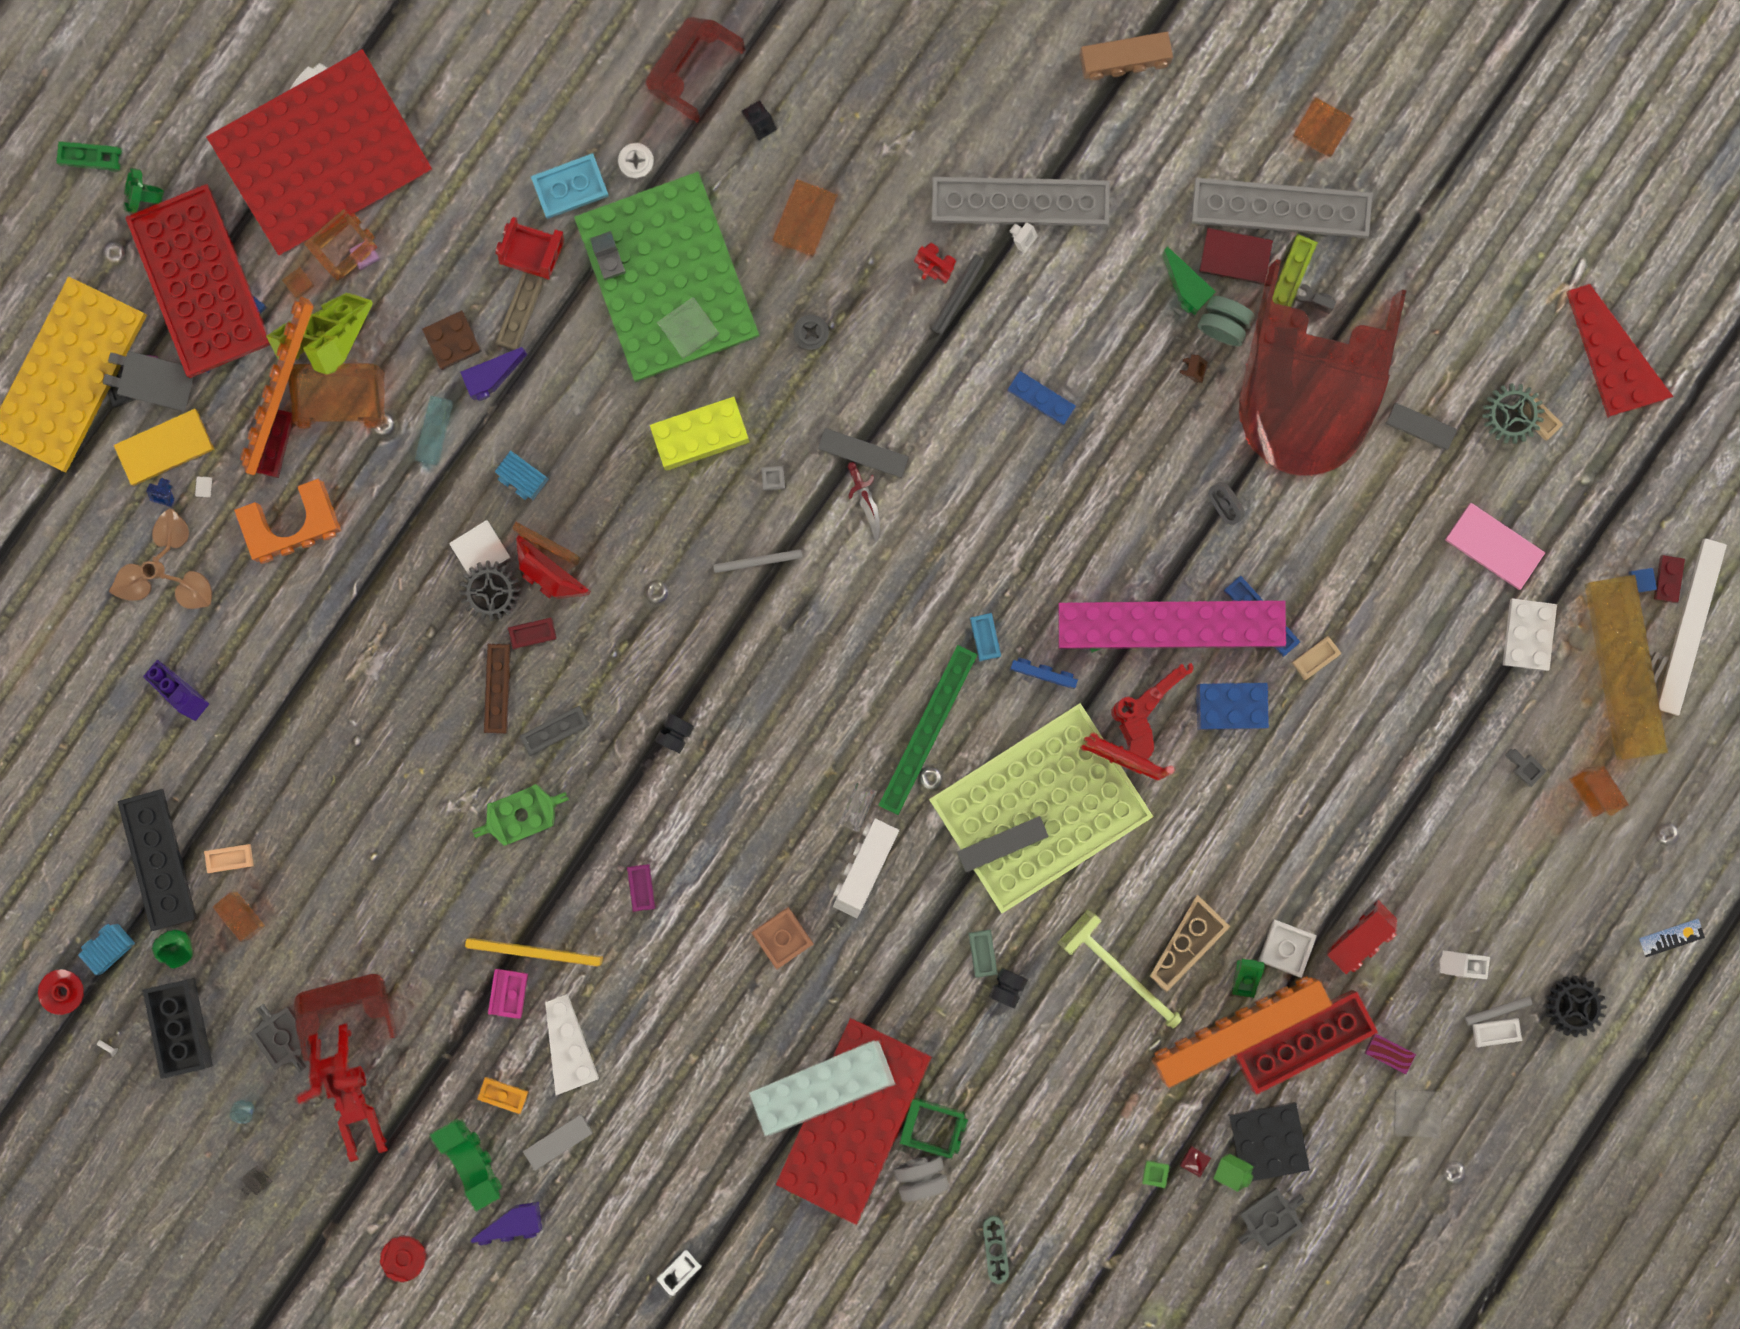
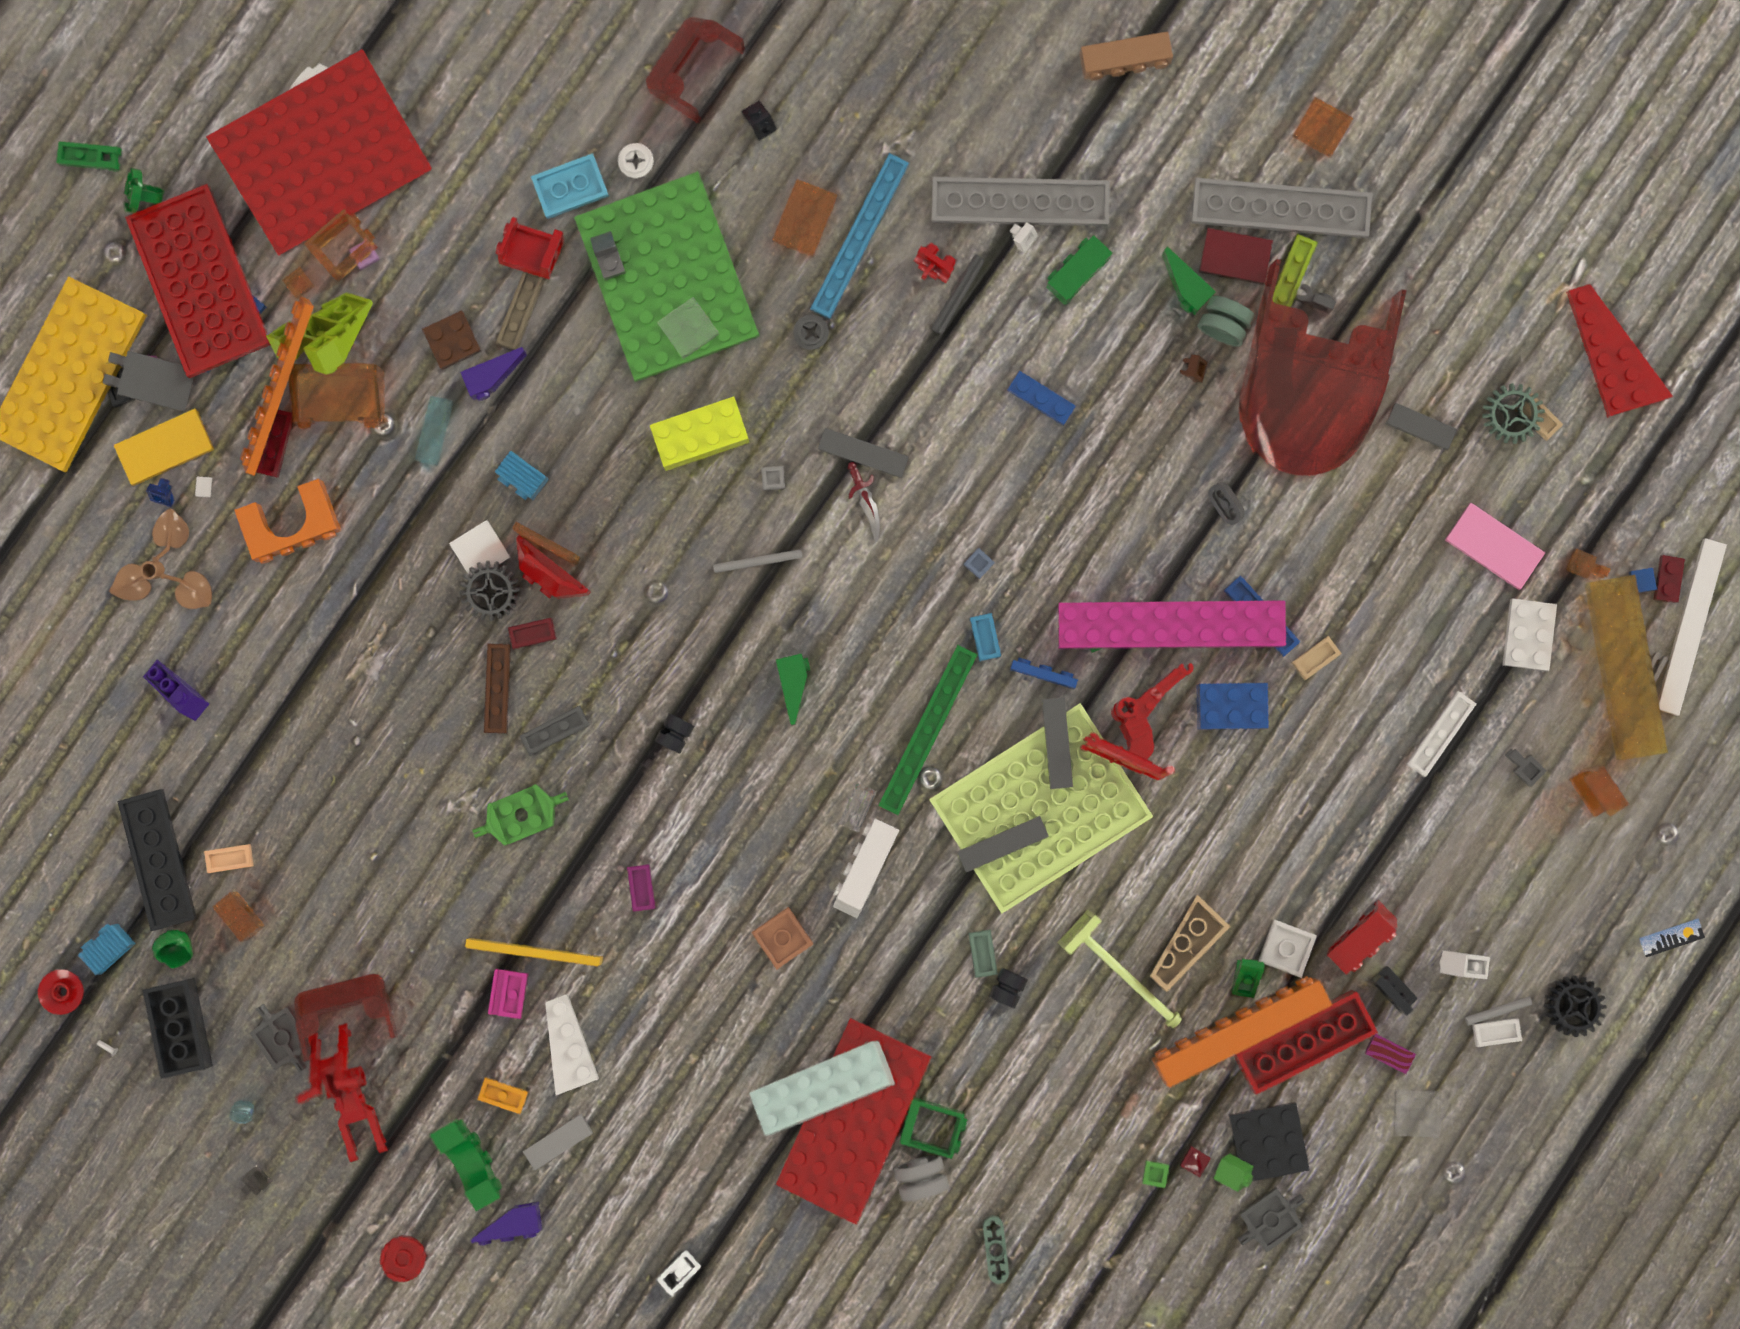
(793, 681): none -> green slope
(859, 236): none -> dark azure tile
(979, 563): none -> sand blue tile
(1057, 743): none -> dark grey tile
(1078, 269): none -> green brick
(1394, 990): none -> black bracket
(1441, 733): none -> white tile
(1584, 565): none -> clear orange plate

